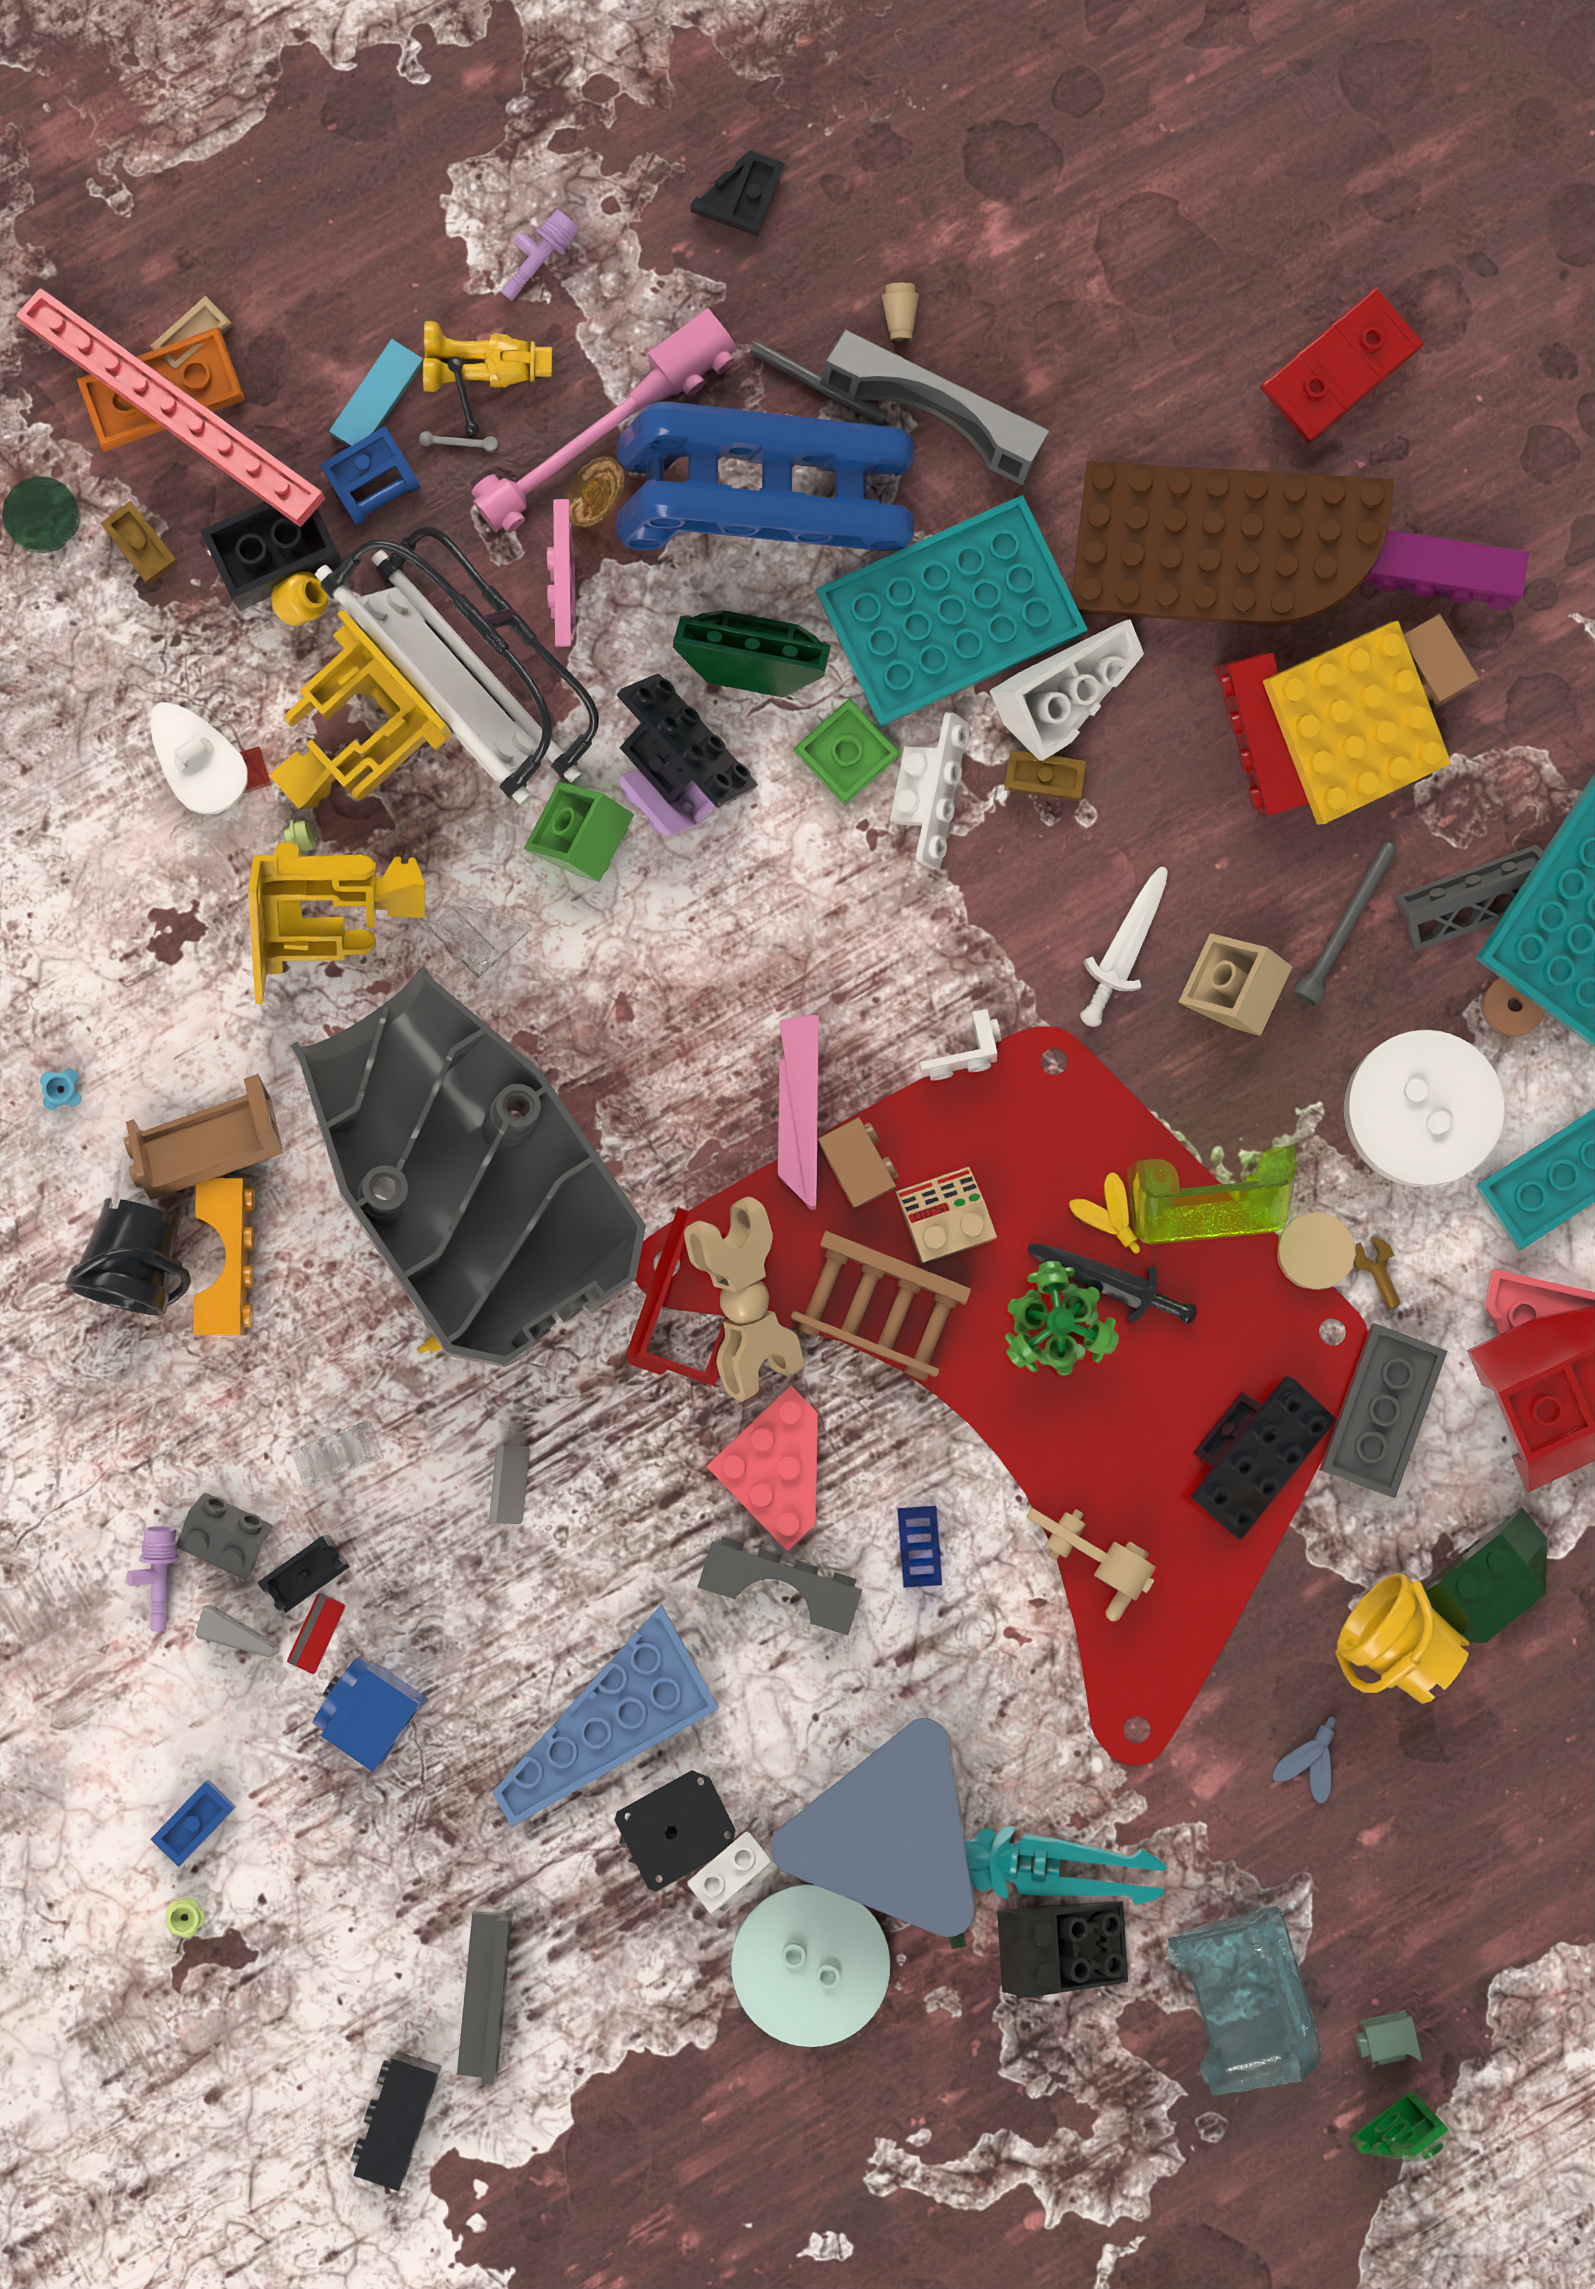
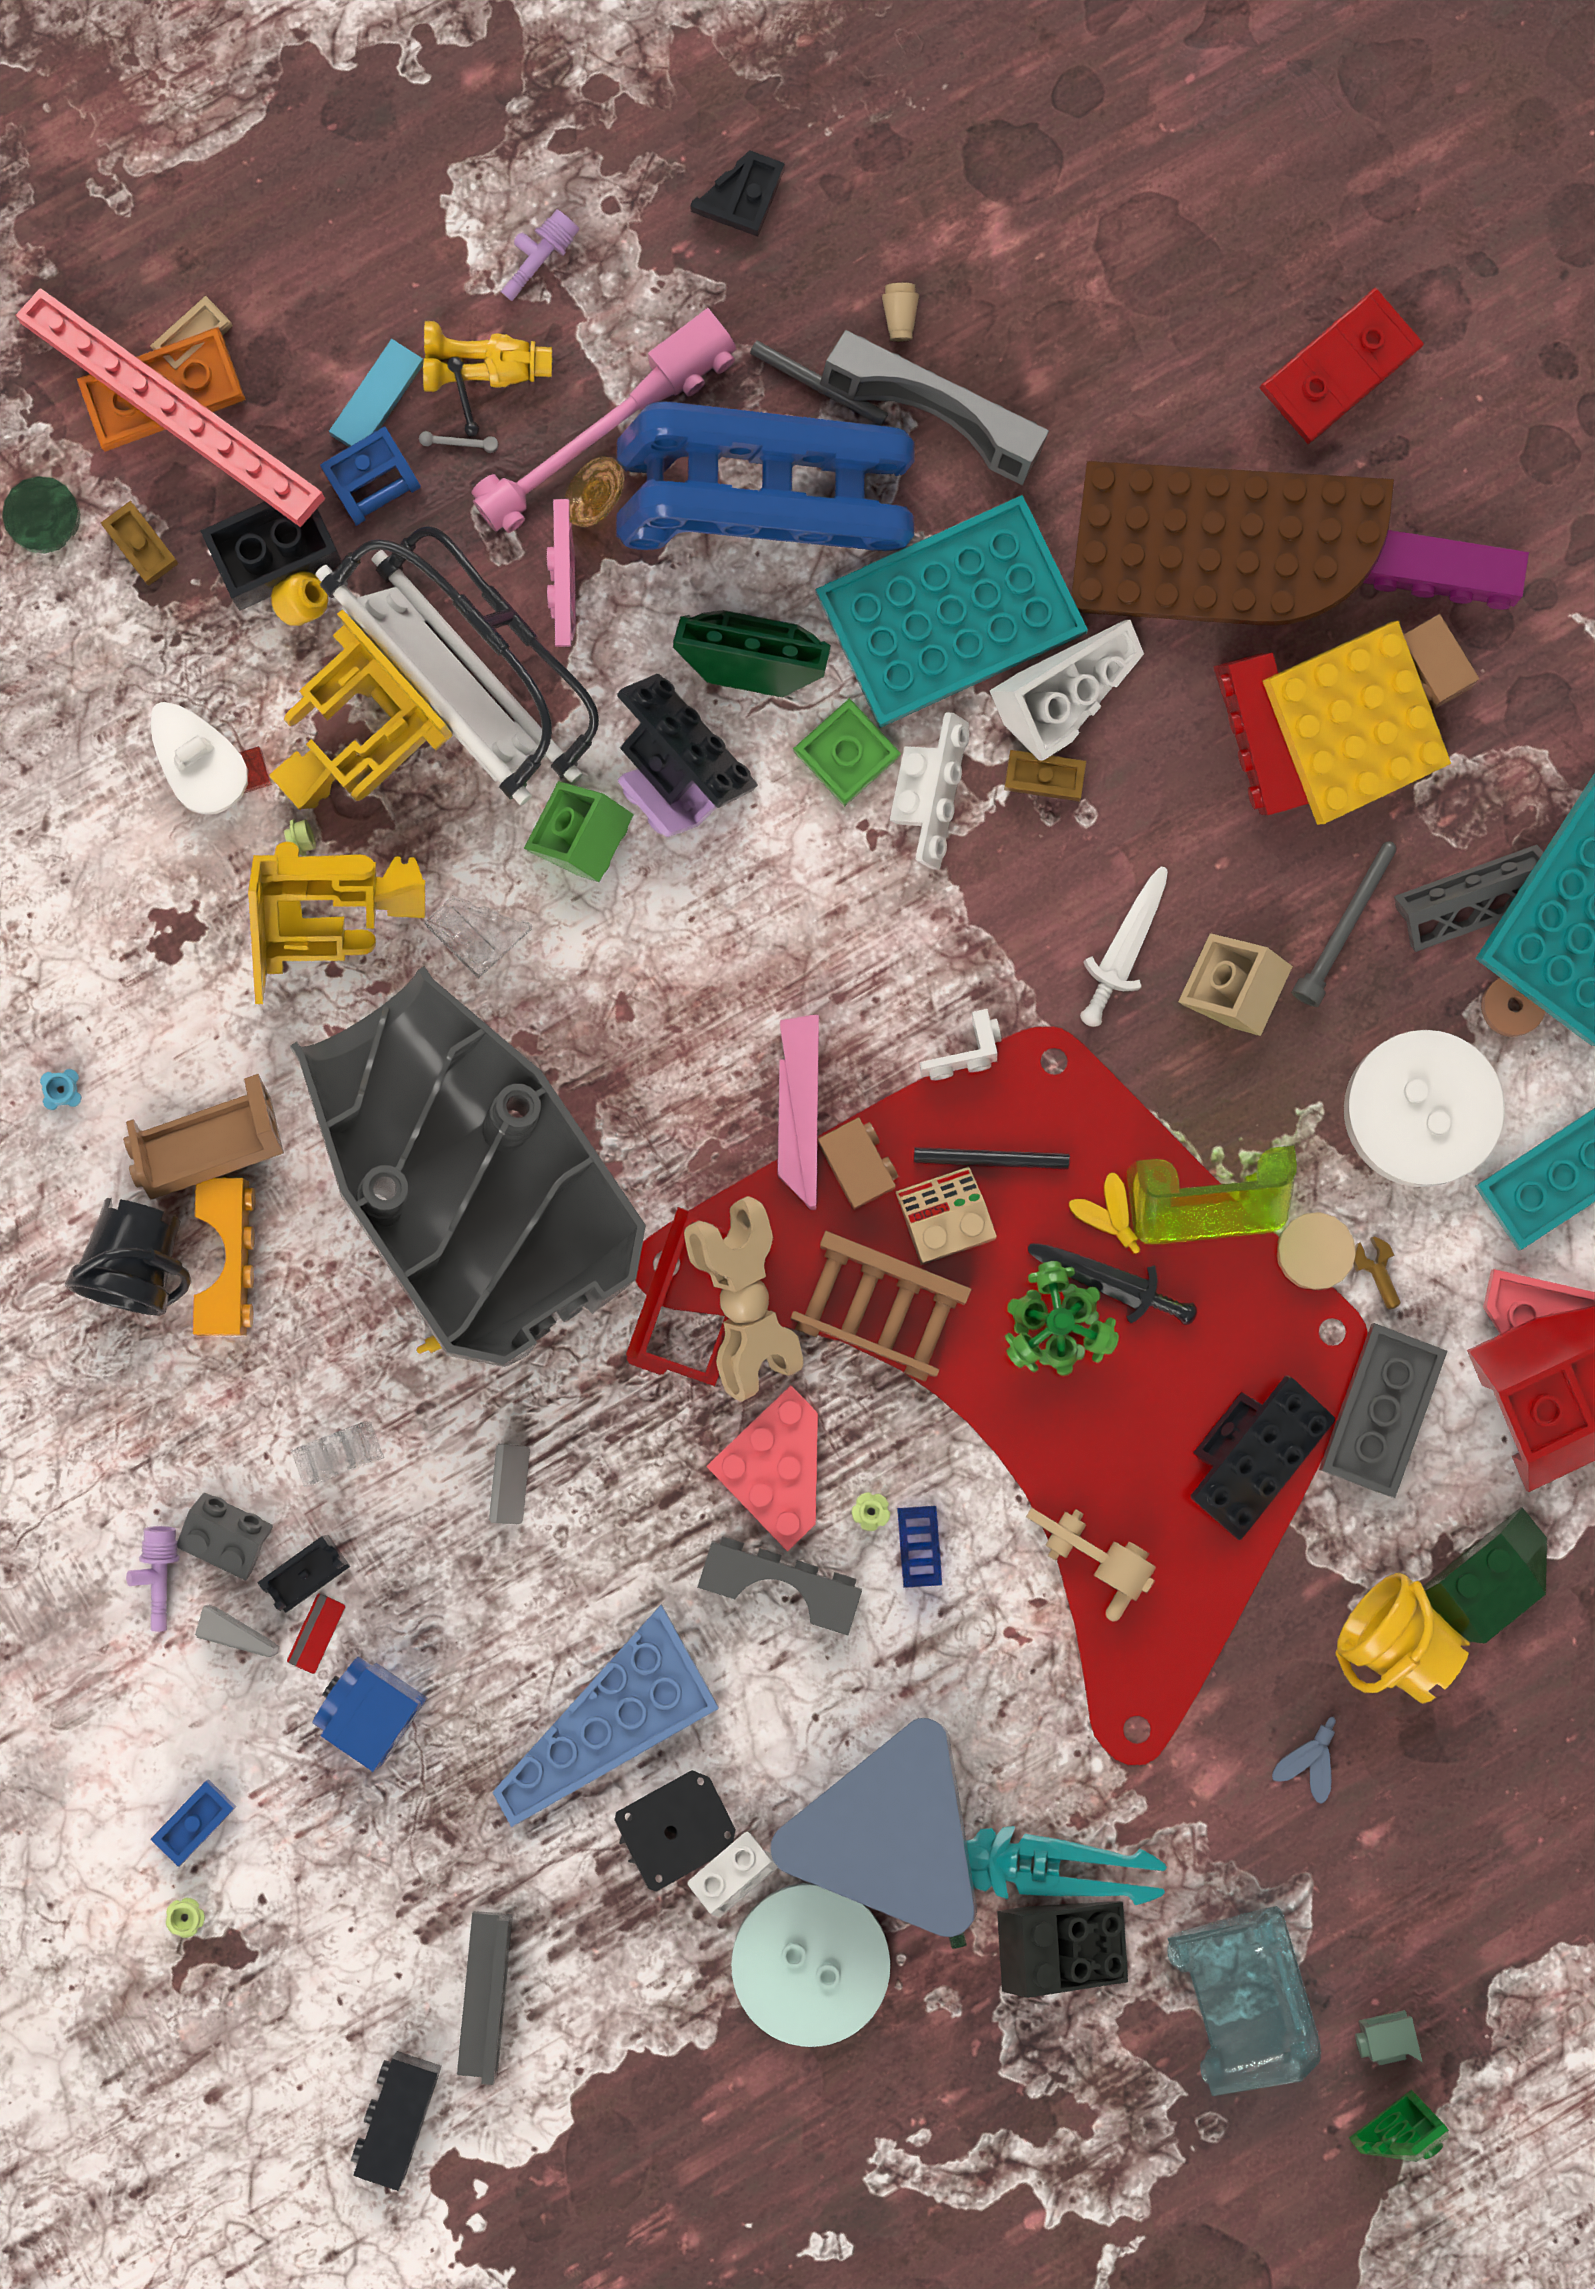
(867, 1521): none -> yellowish green plate
(991, 1158): none -> black bar

